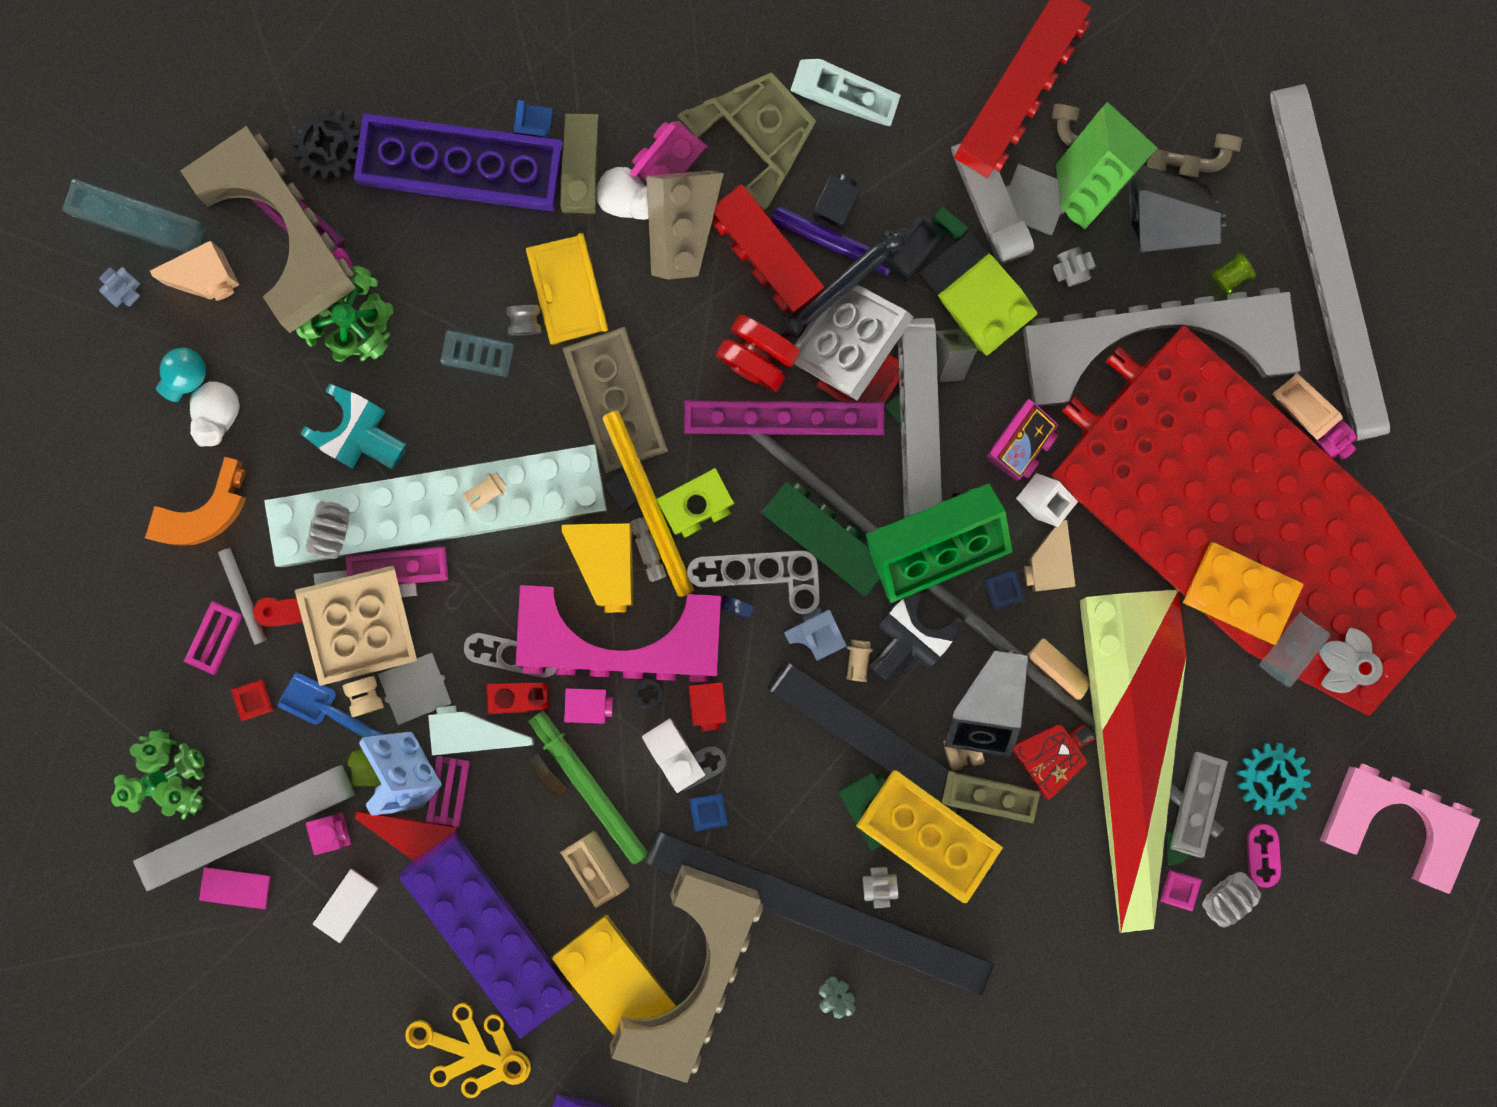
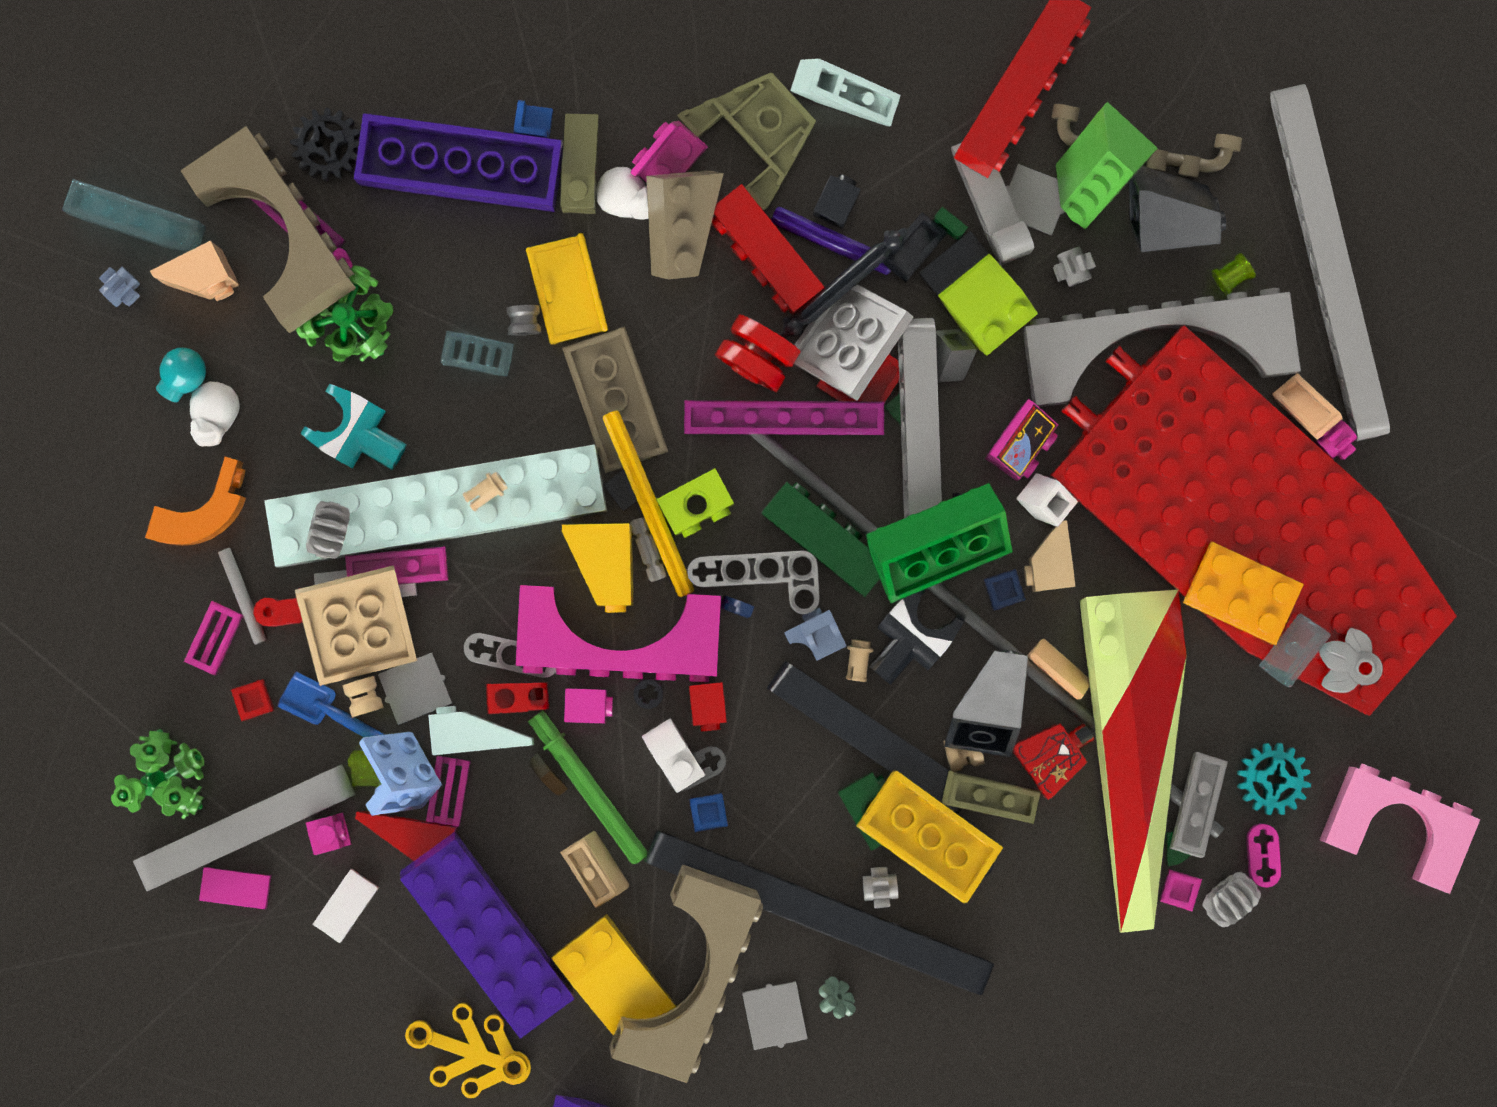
(774, 1015): none -> light grey piece

